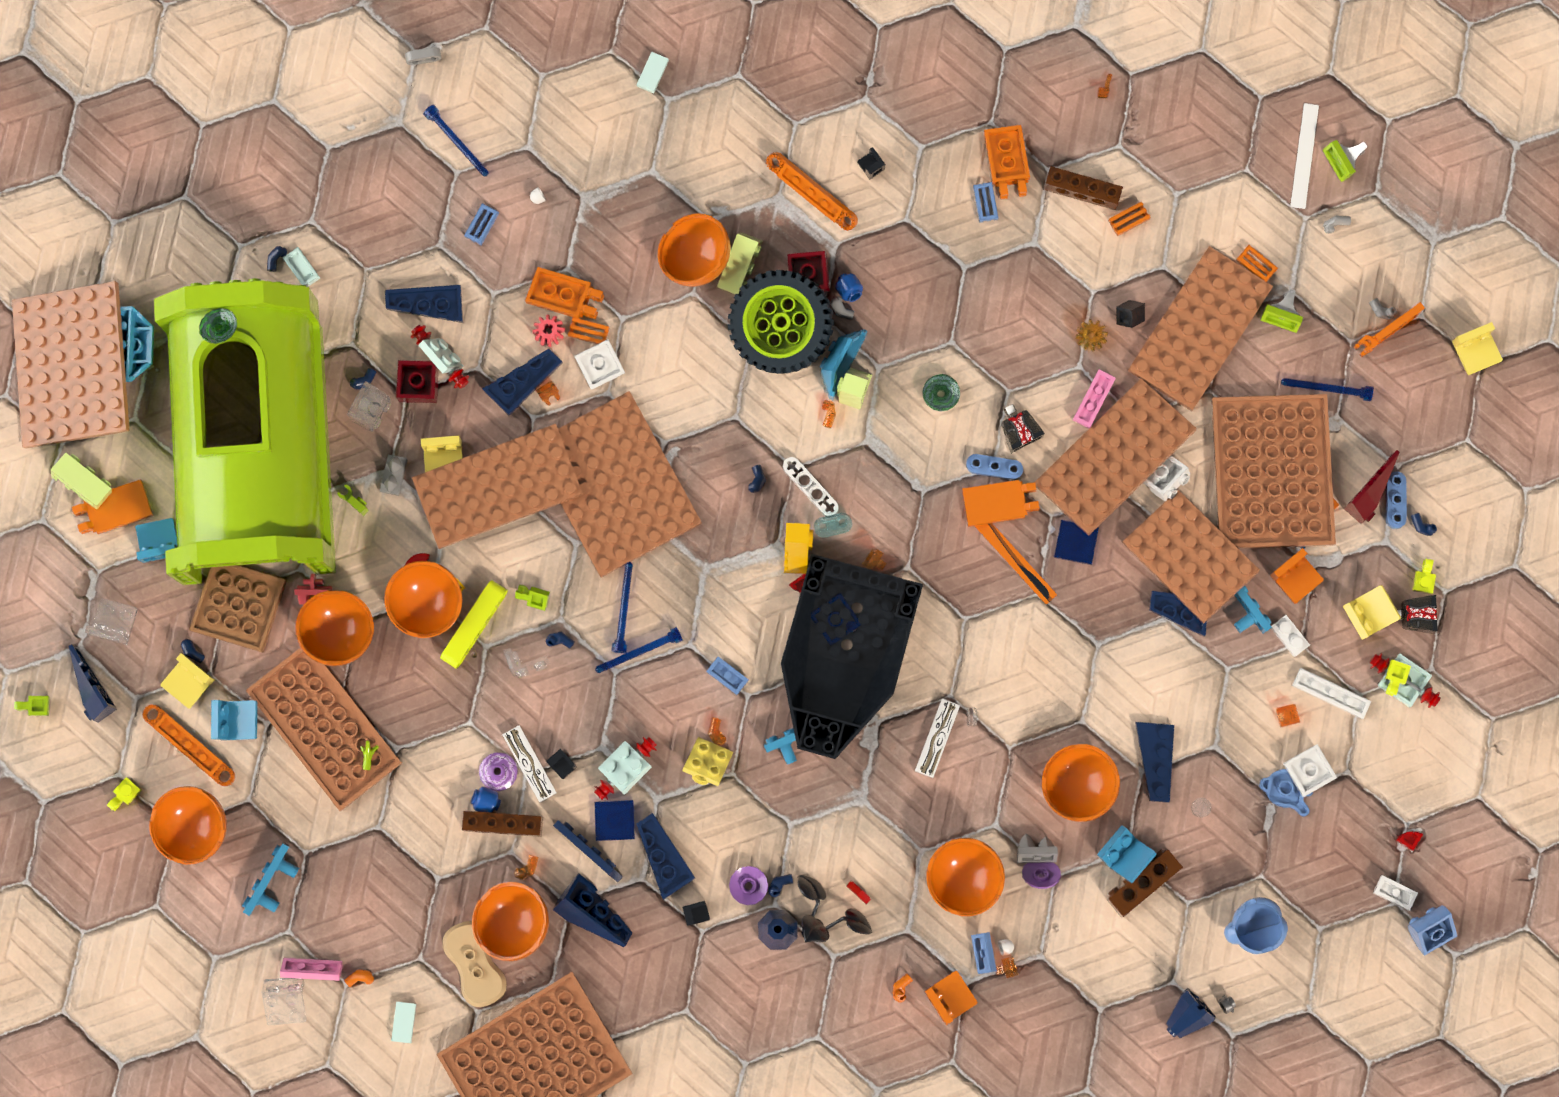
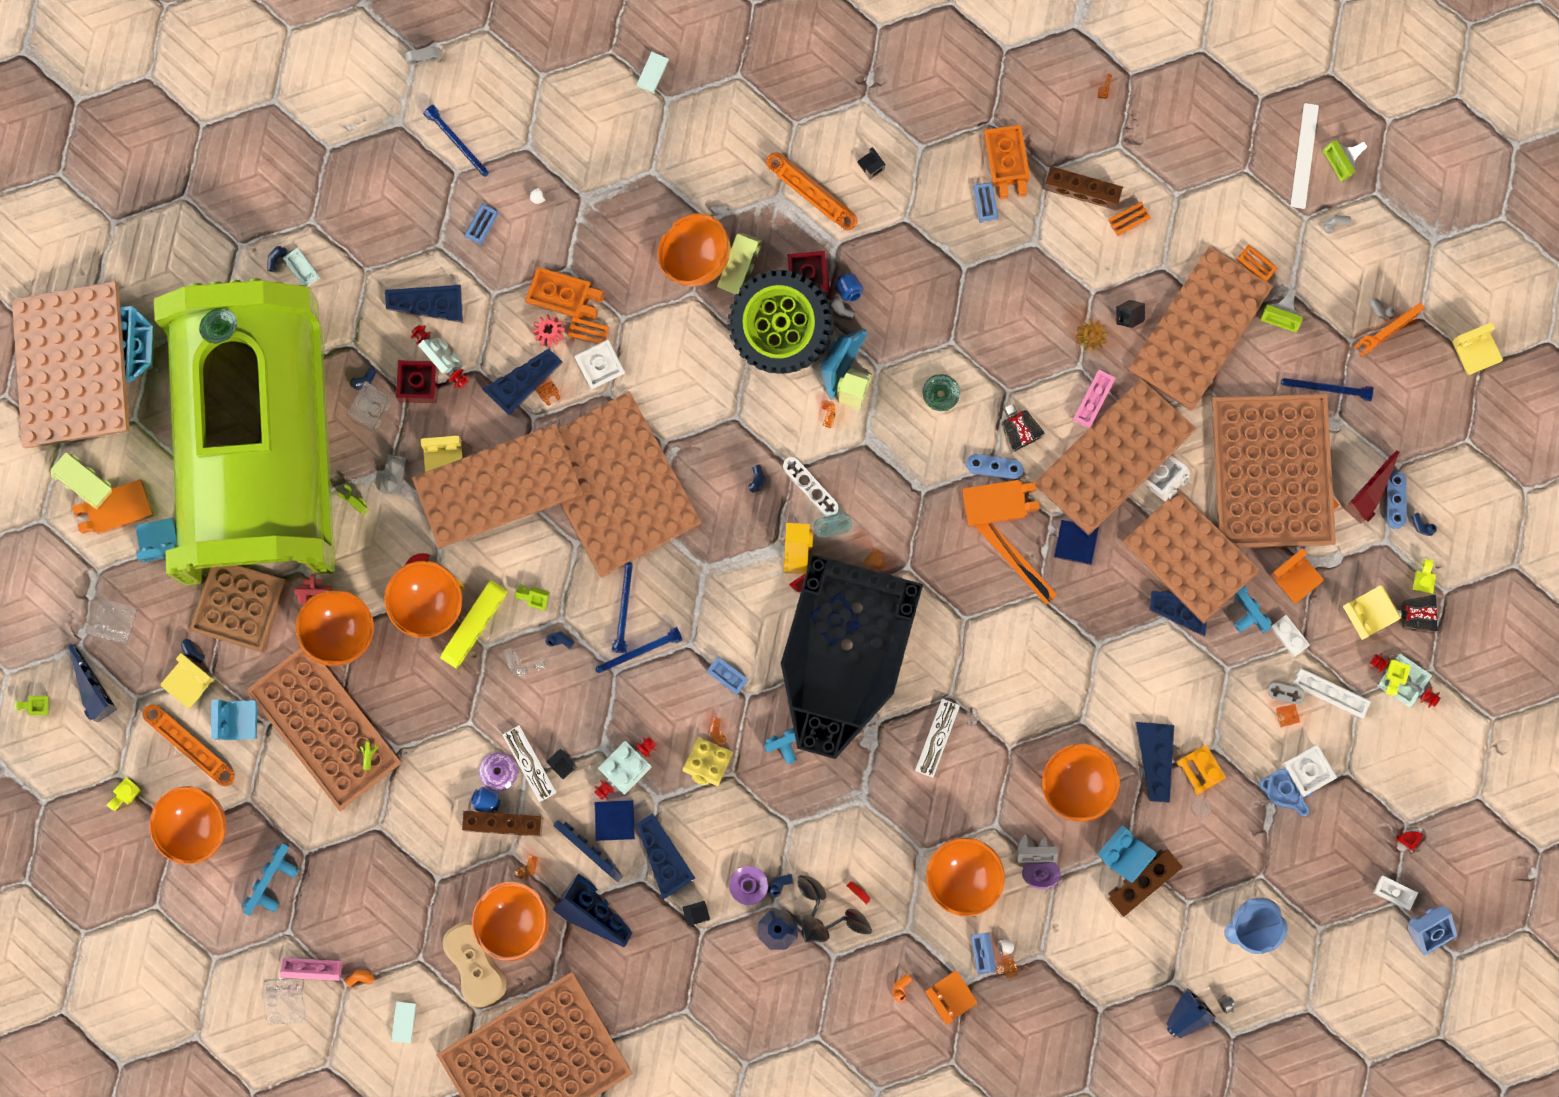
(1205, 765): none -> light orange plate
(1285, 697): none -> light grey beam

